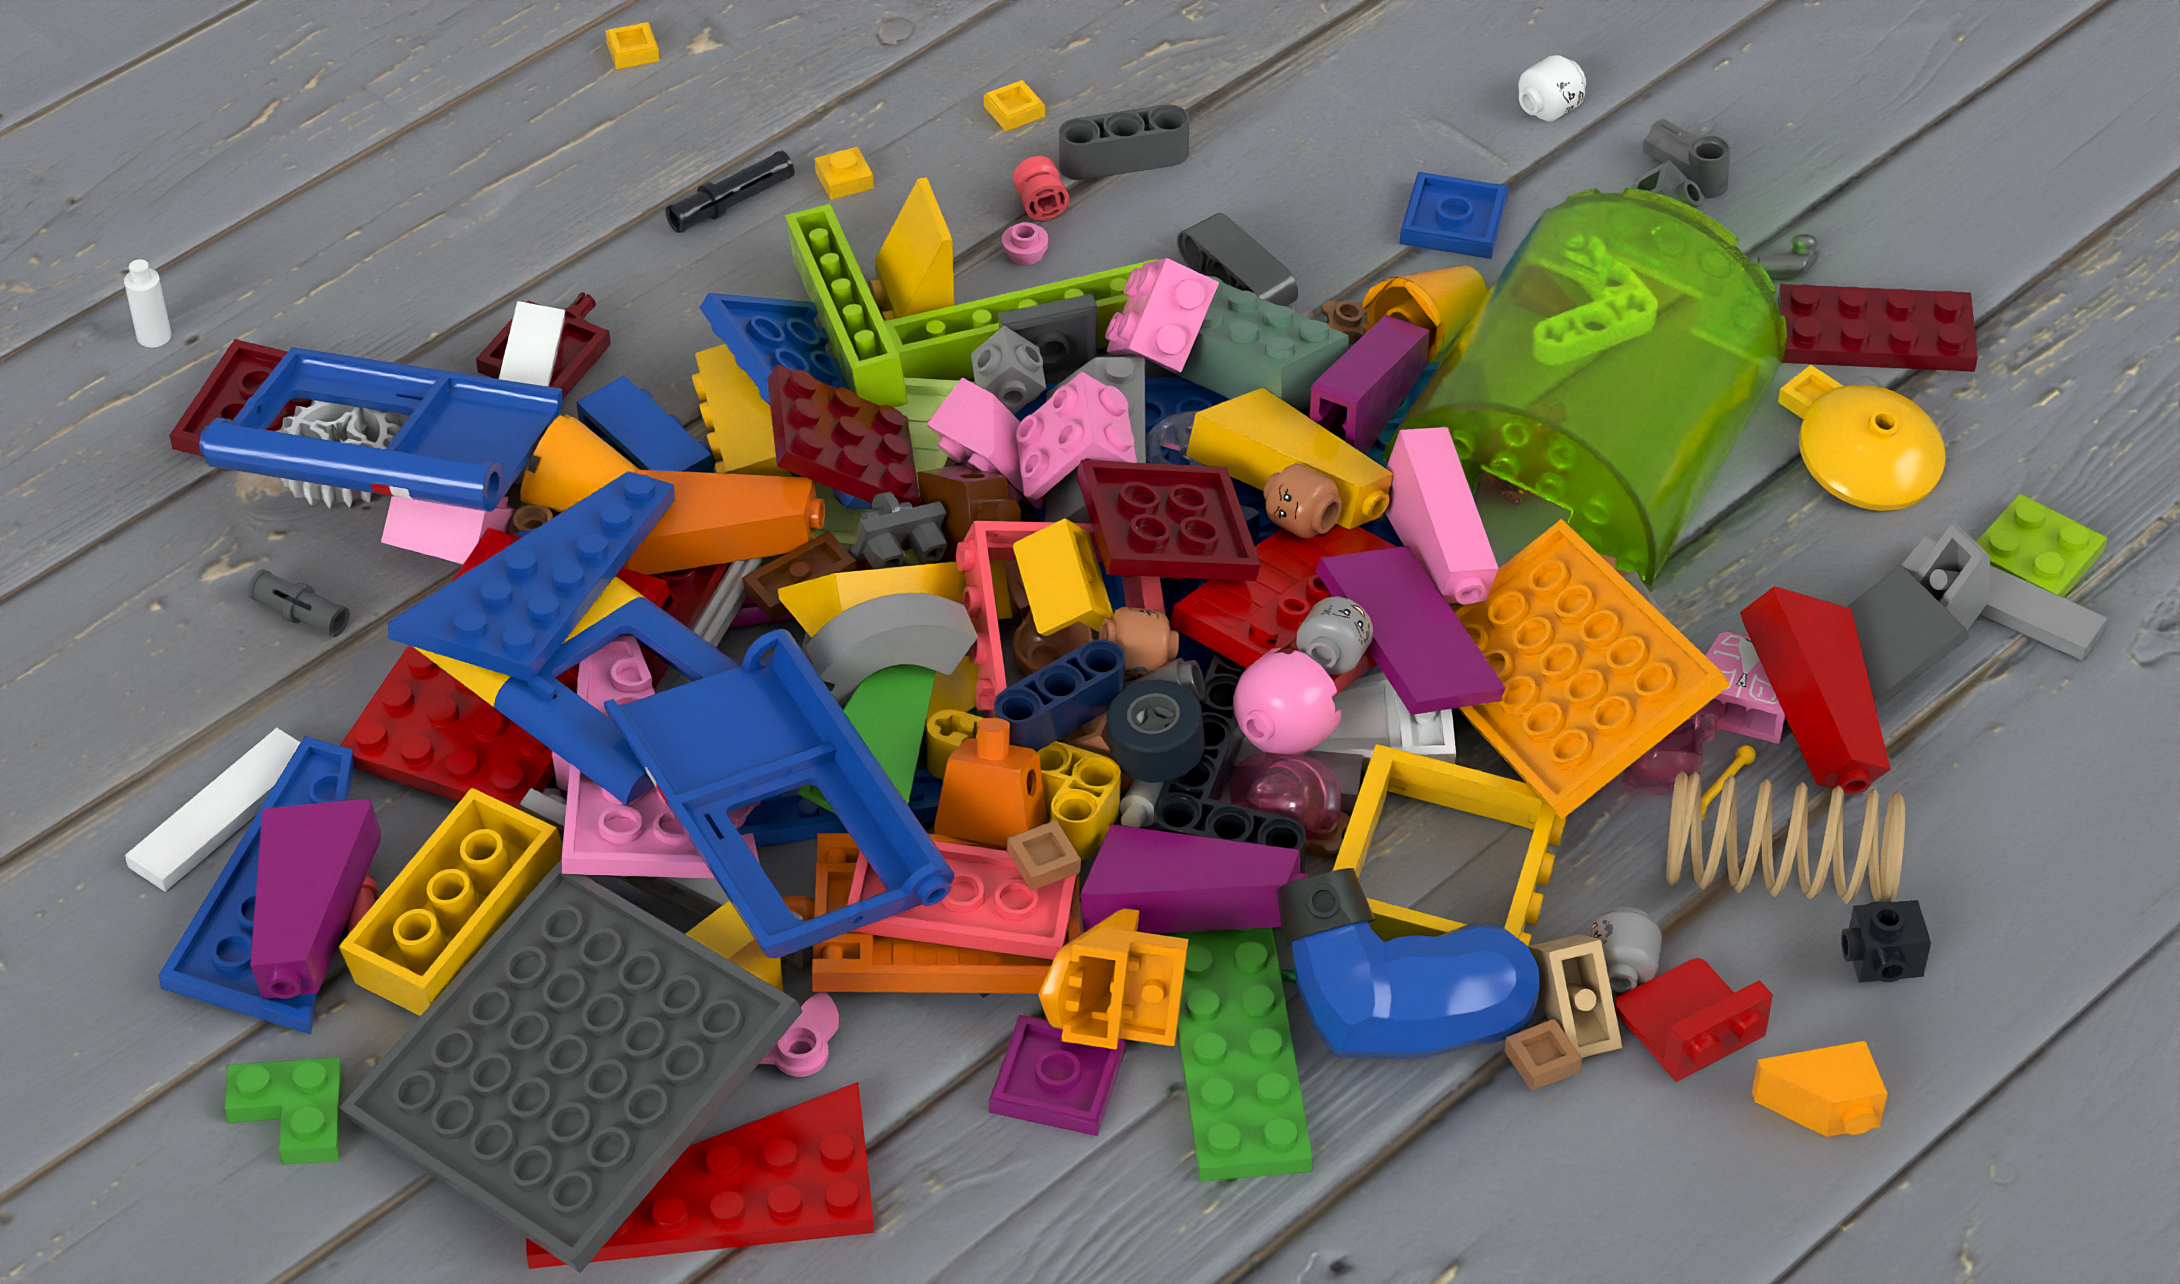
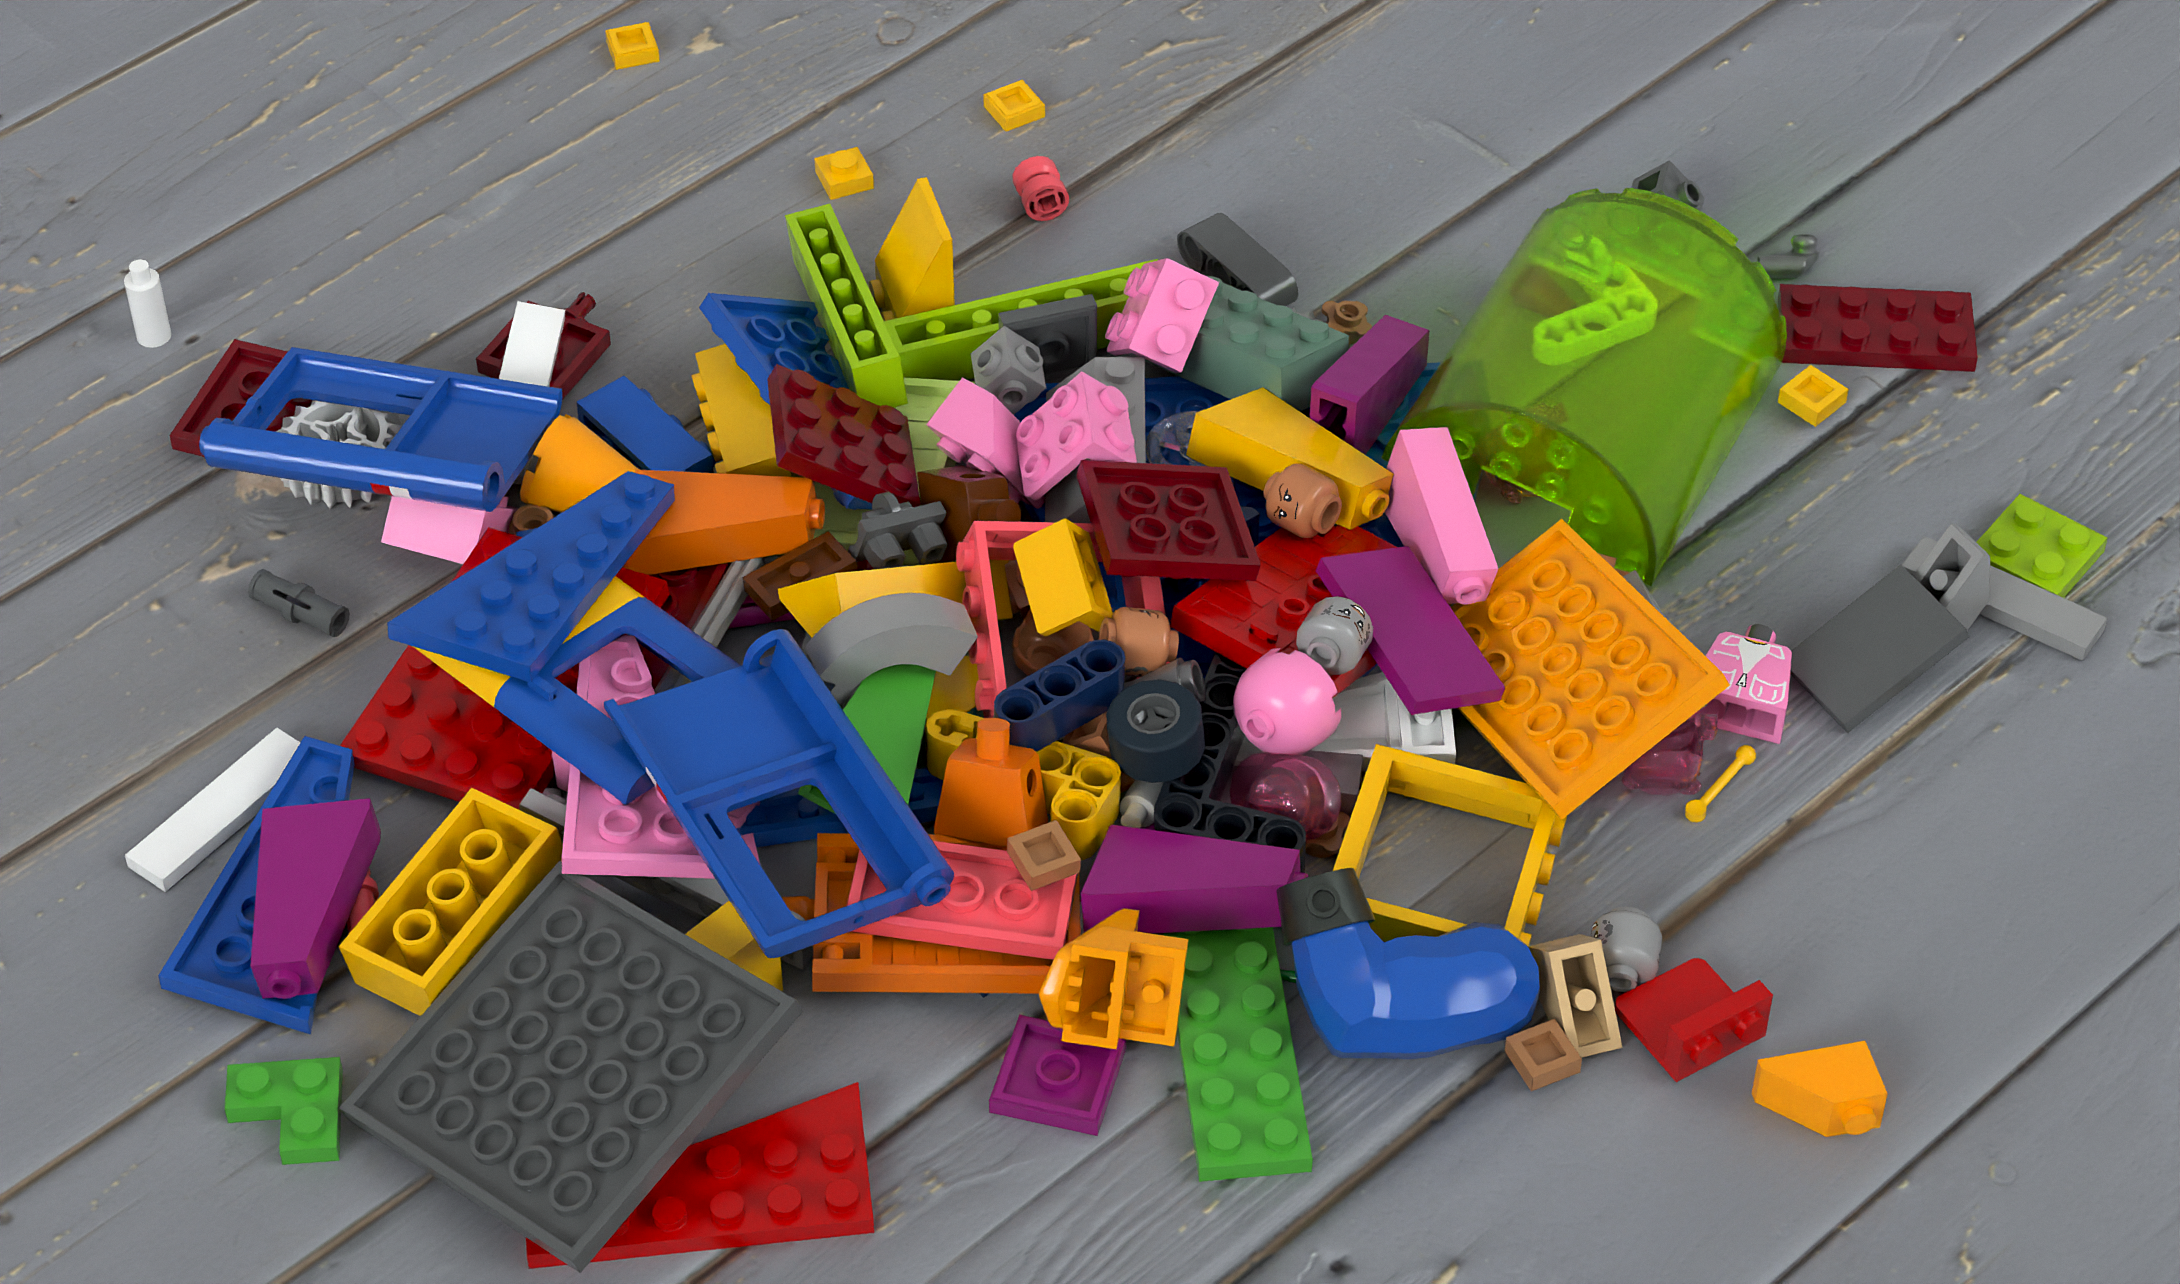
(714, 199): black pin -> none
(808, 1036): bright pink plate -> none
(1025, 243): bright pink plate -> none
(1123, 142): dark grey beam -> none
(1430, 299): light orange cone -> none
(1454, 215): blue tile -> none
(1552, 88): white head -> none
(1687, 811): tan piece -> none
(1700, 158): flat silver piece -> none
(1821, 685): red slope -> none
(1872, 447): yellow dish -> none
(1887, 941): black brick -> none

